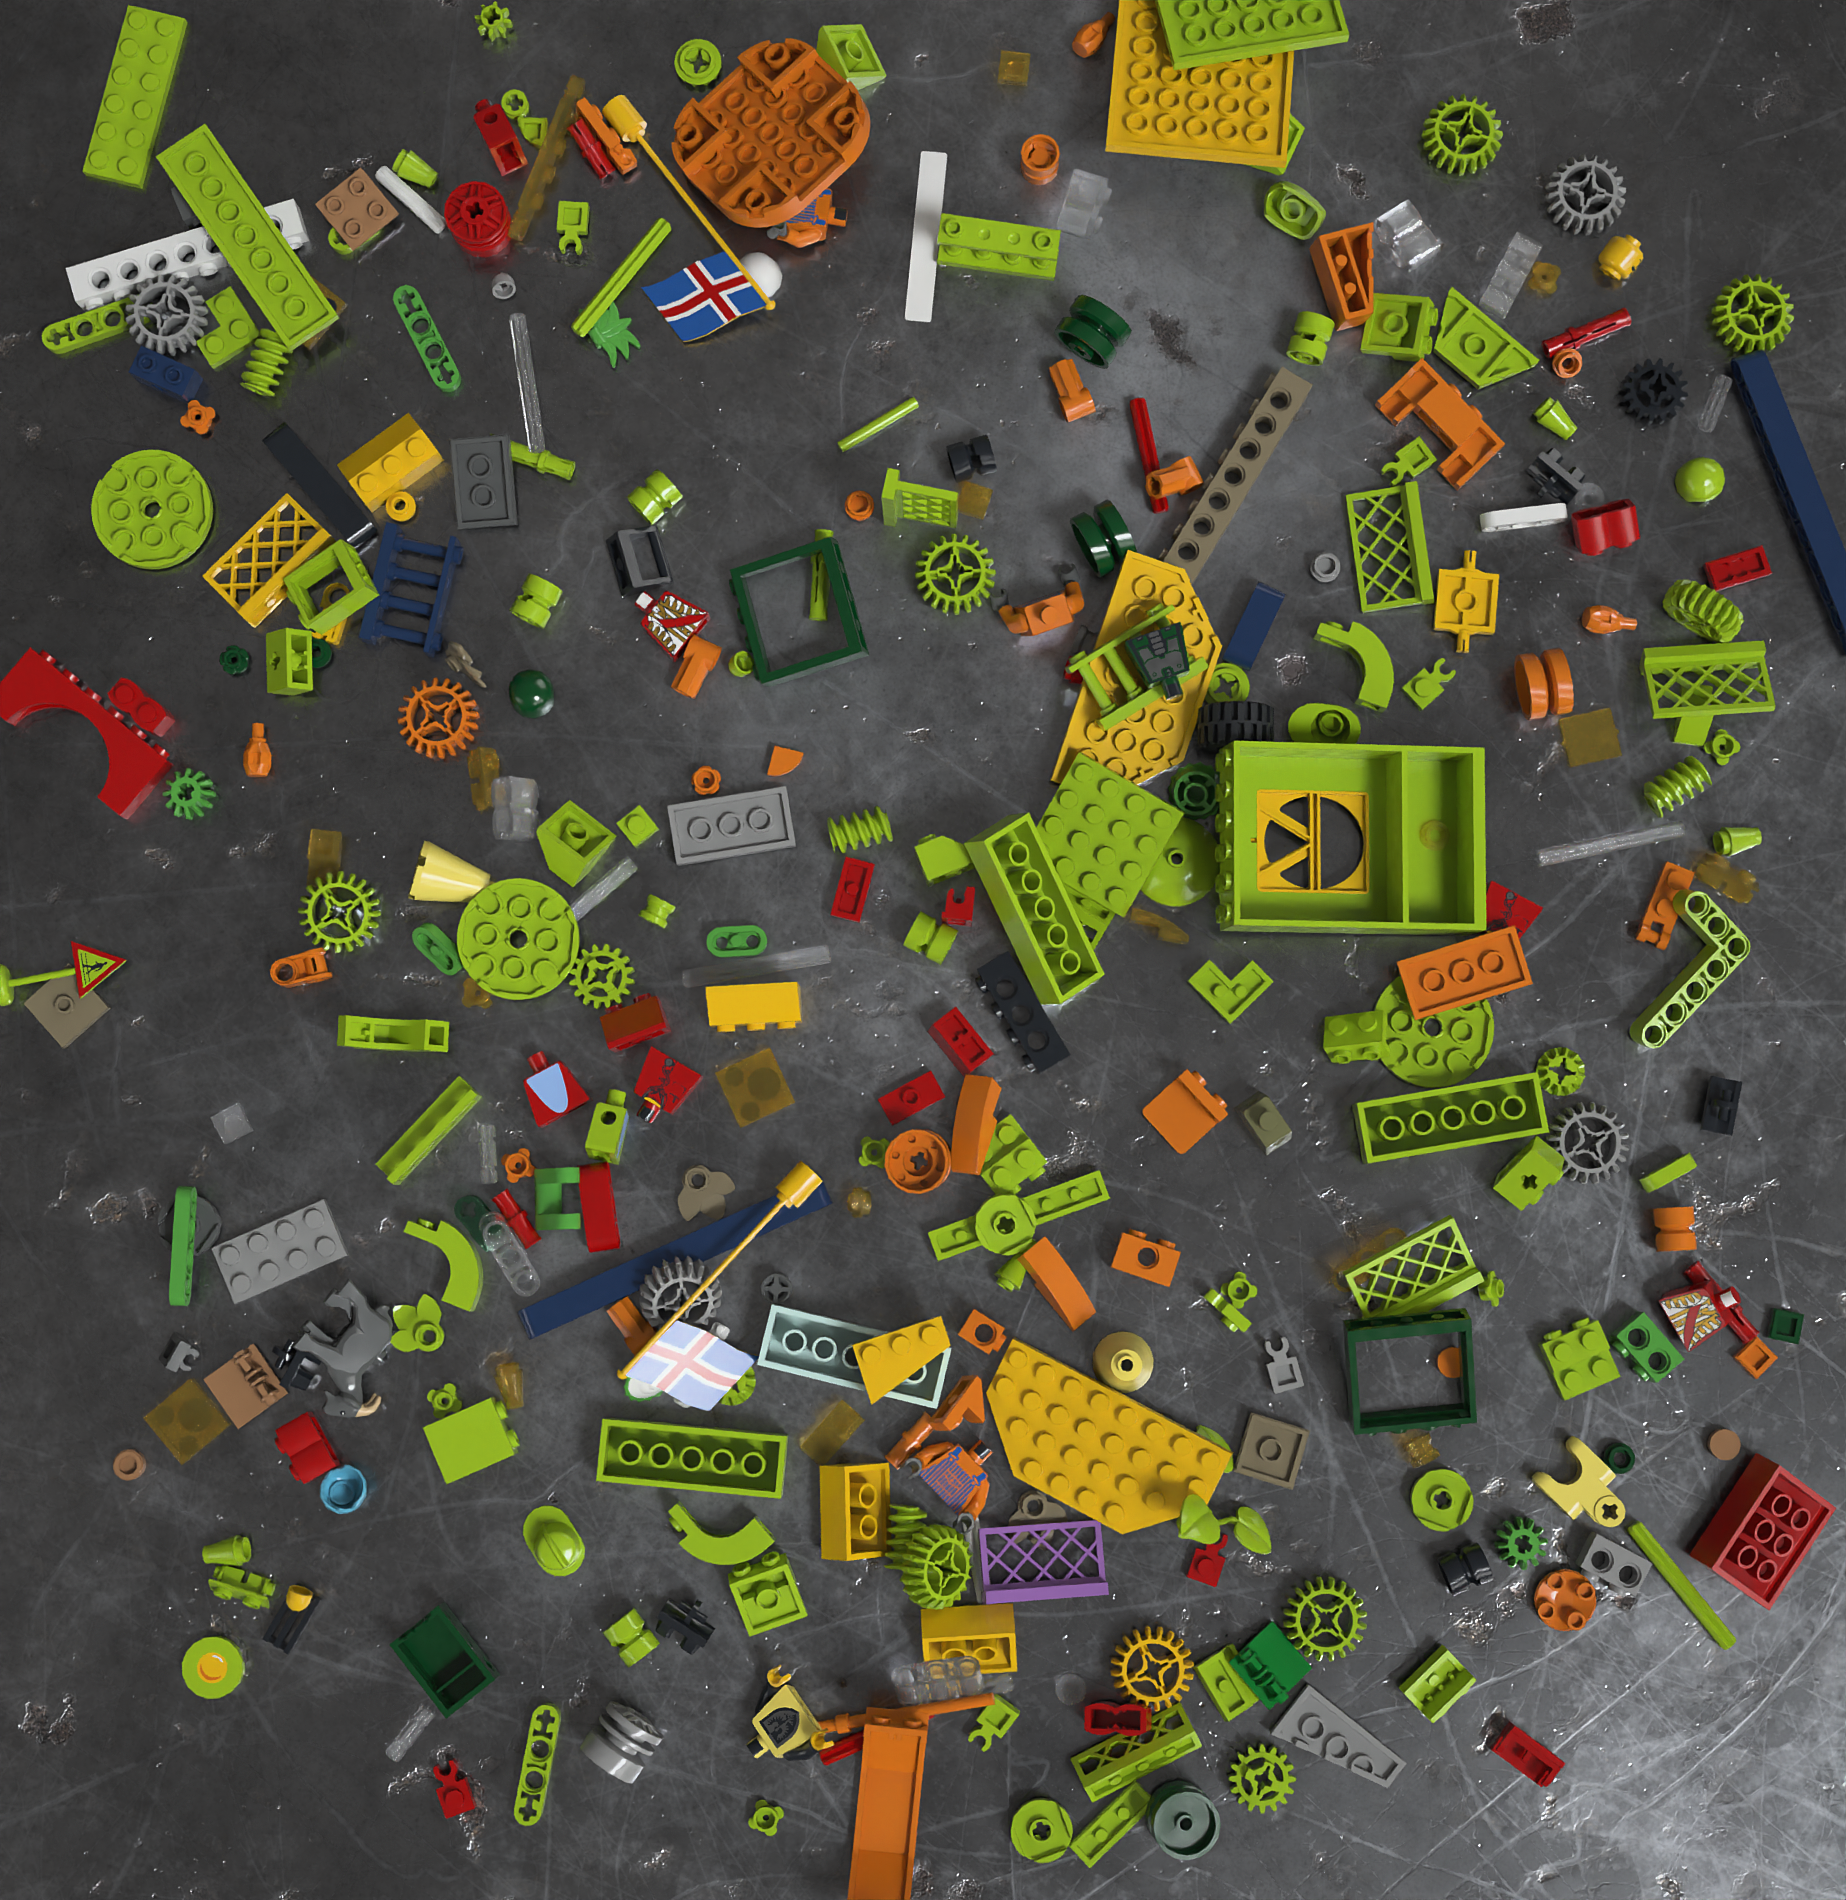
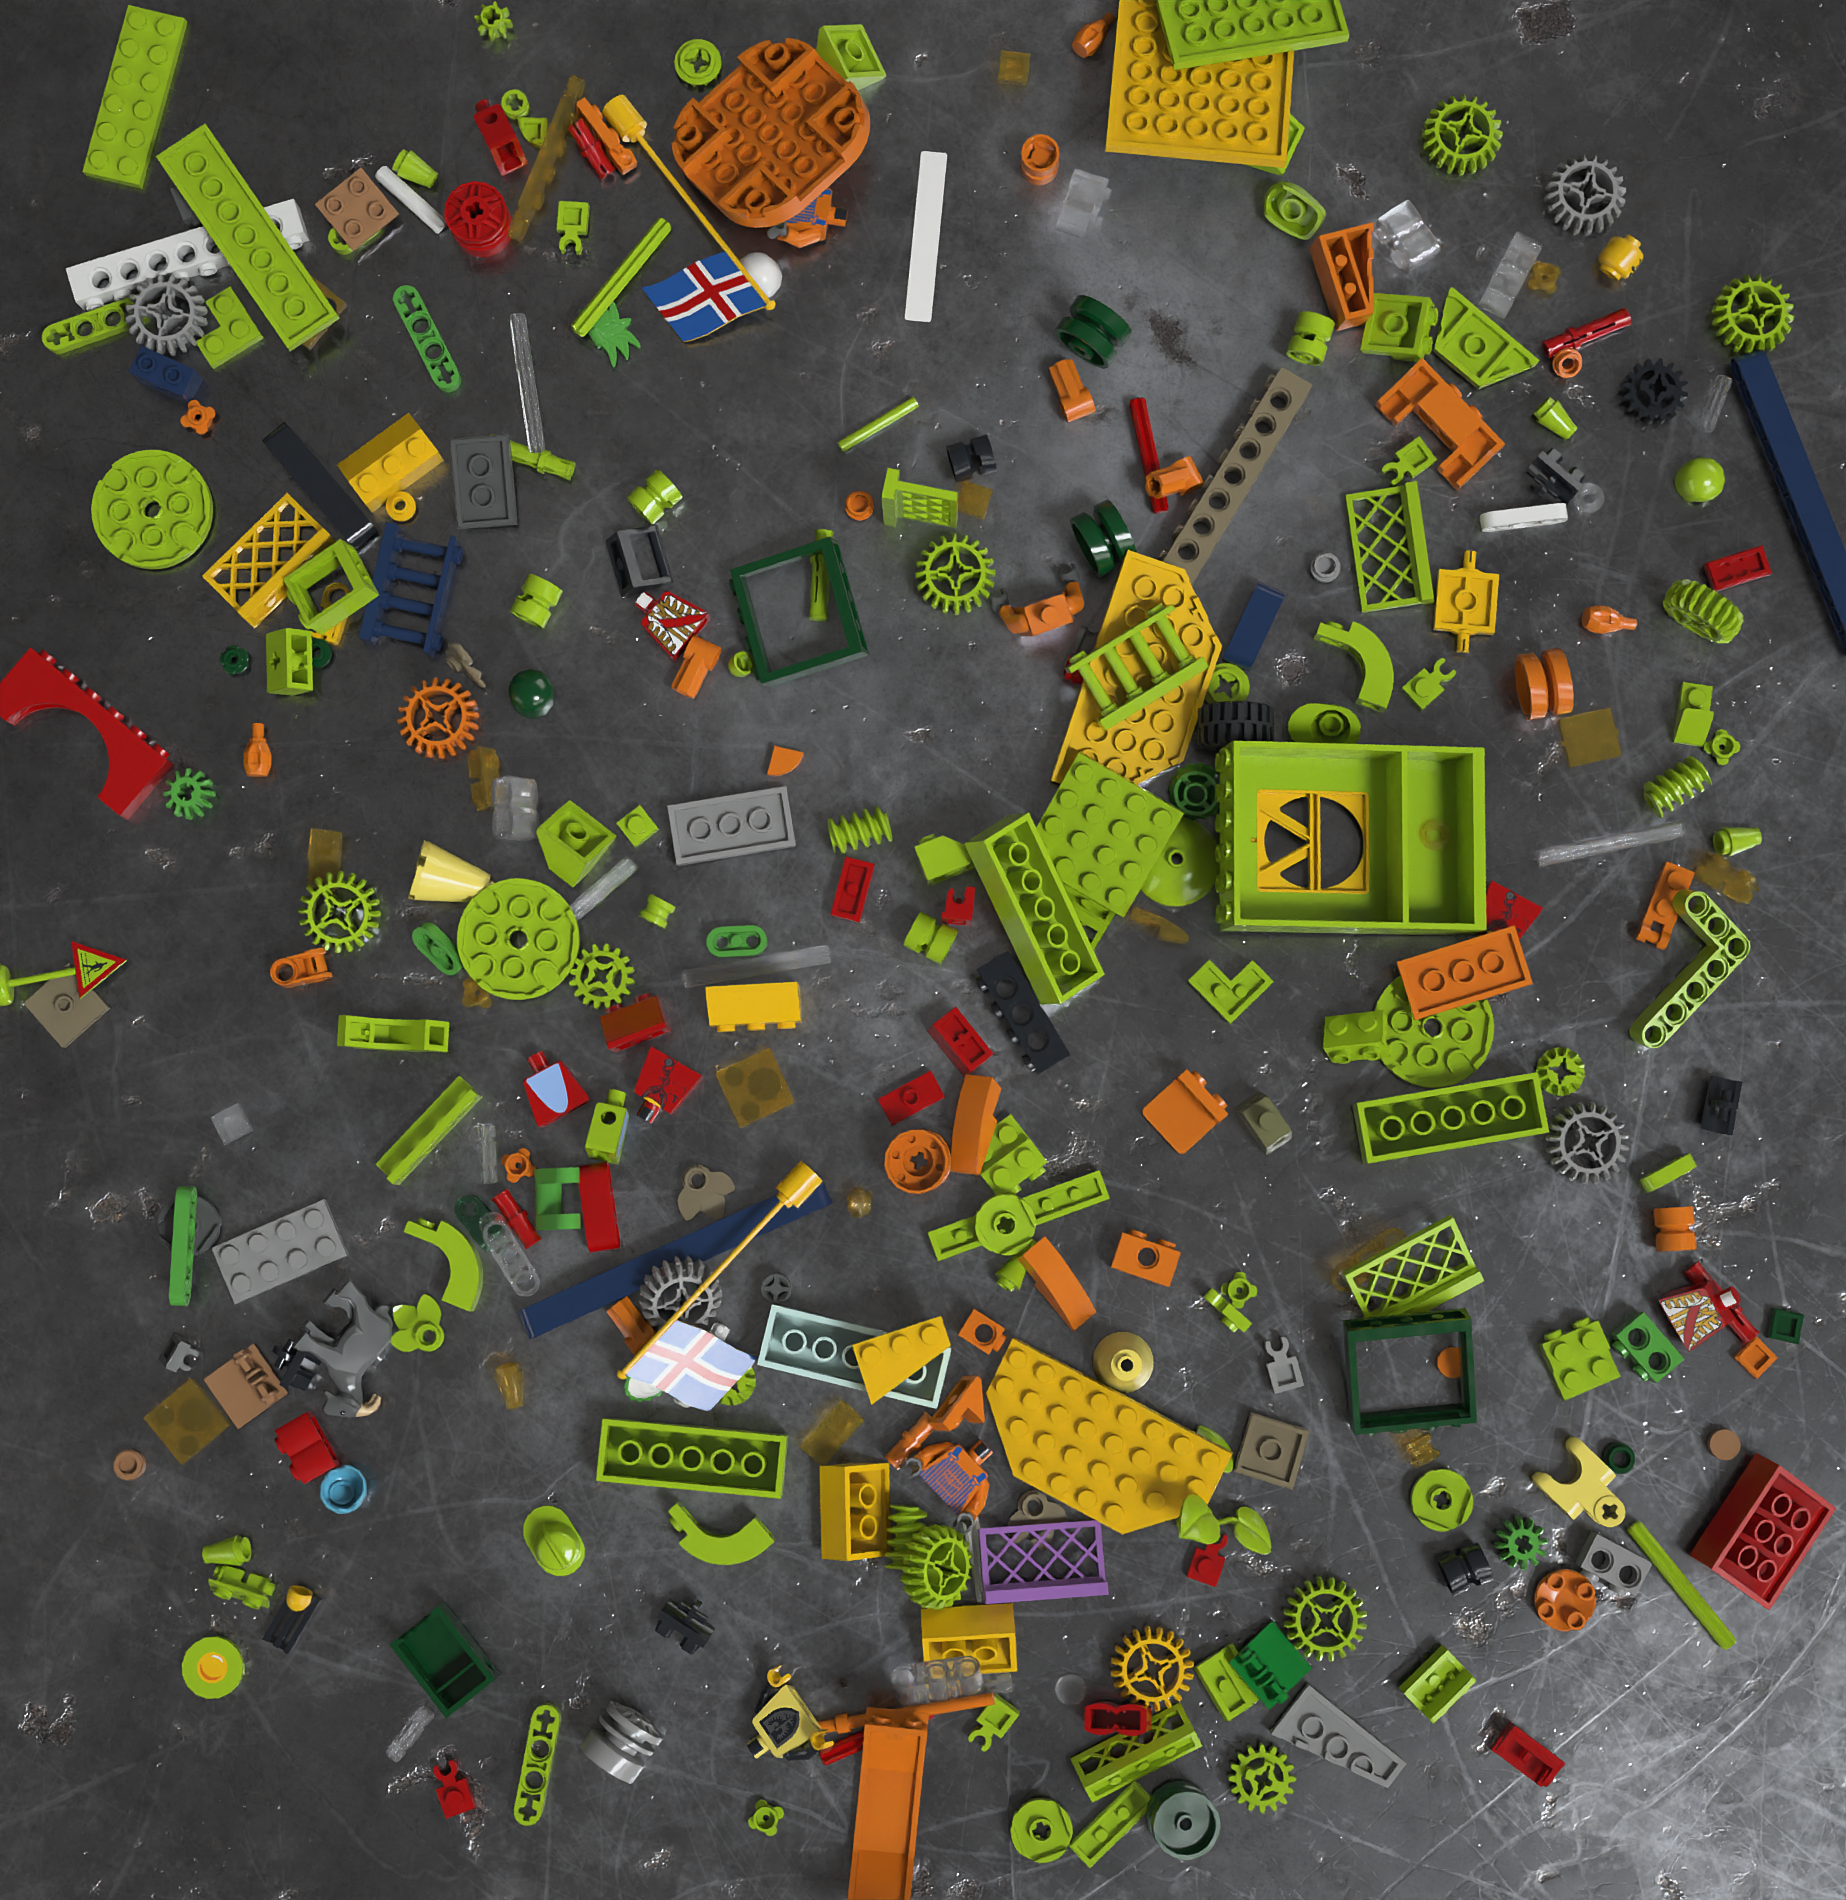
(139, 705): red brick -> none
(265, 363): lime piece -> none
(452, 1404): lime plate -> none
(472, 1439): lime panel -> none
(498, 291): light grey hinge -> none
(631, 1638): lime wheel -> none
(702, 773): orange plate -> none
(766, 1593): lime plate -> none
(869, 1145): lime plate -> none
(998, 247): lime fence -> none
(1160, 658): torso -> none
(1491, 1289): lime plate -> none
(1529, 1173): lime brick -> none
(1605, 527): red brick -> none
(1704, 660): lime fence -> none

